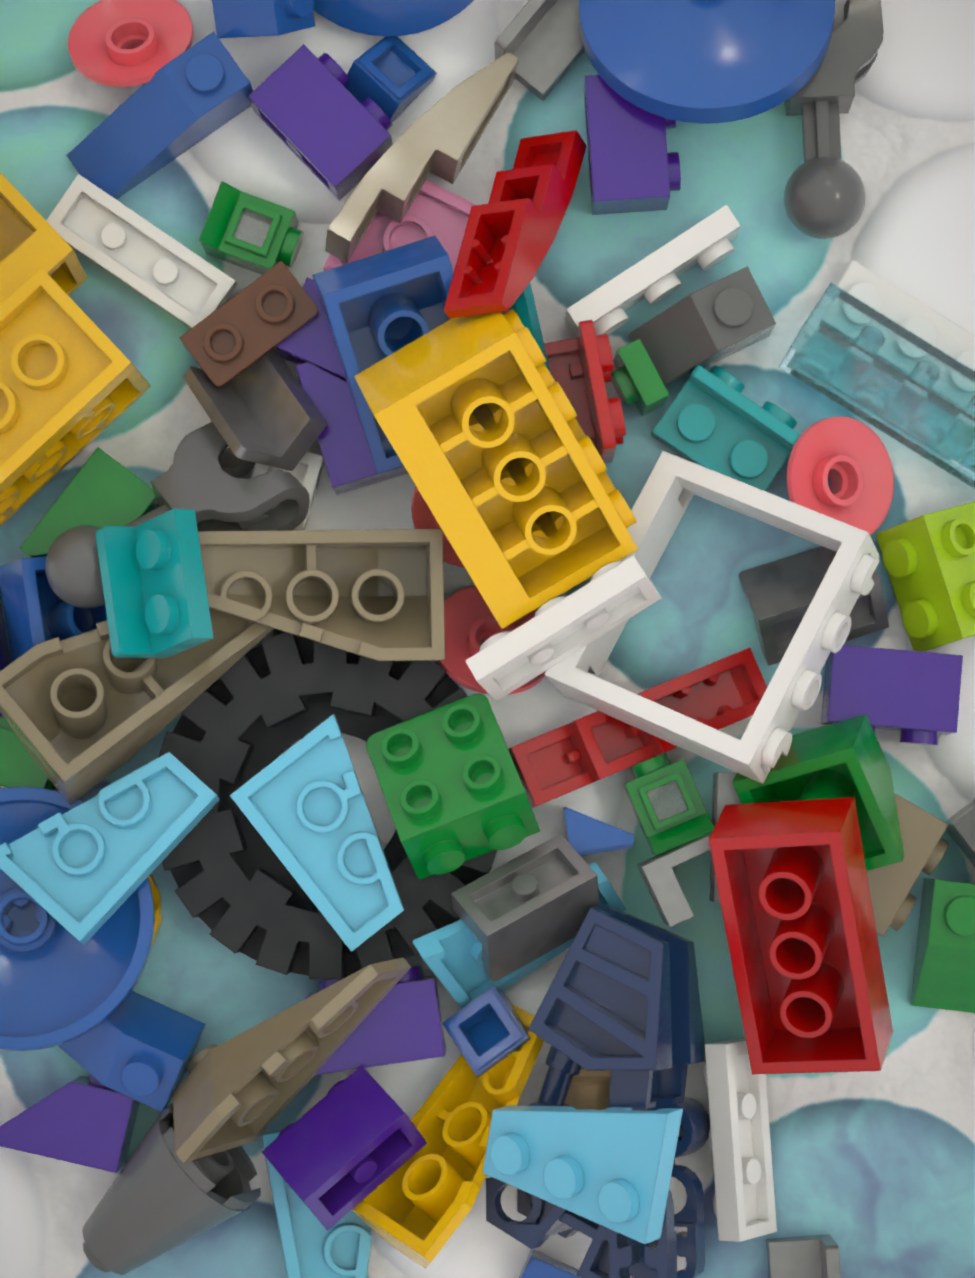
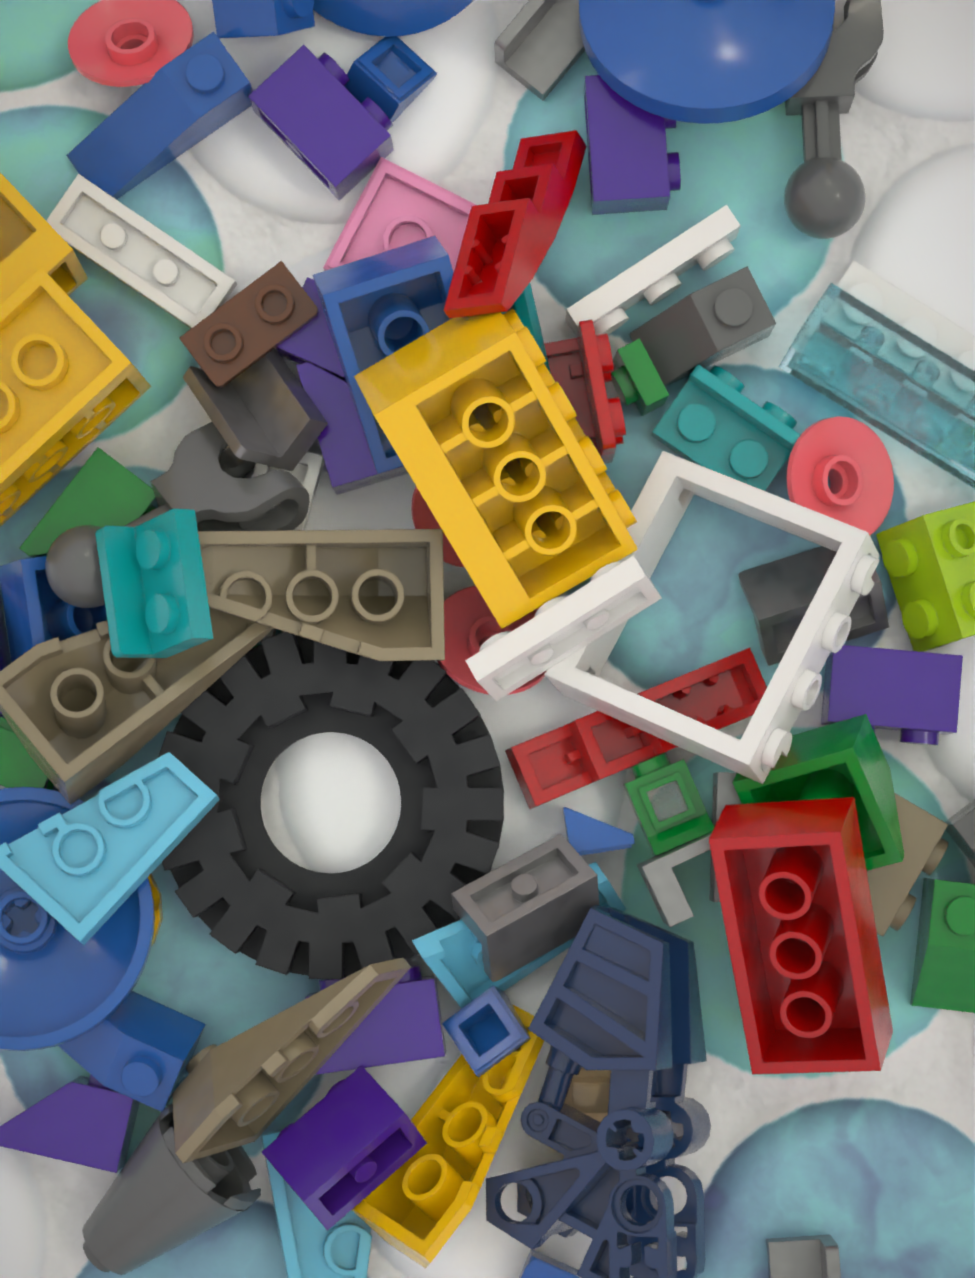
(250, 231): green window -> none
(323, 832): medium azure wing -> none
(432, 144): slope -> none
(451, 786): green bracket -> none
(591, 1162): medium azure wing -> none
(739, 1143): white plate -> none

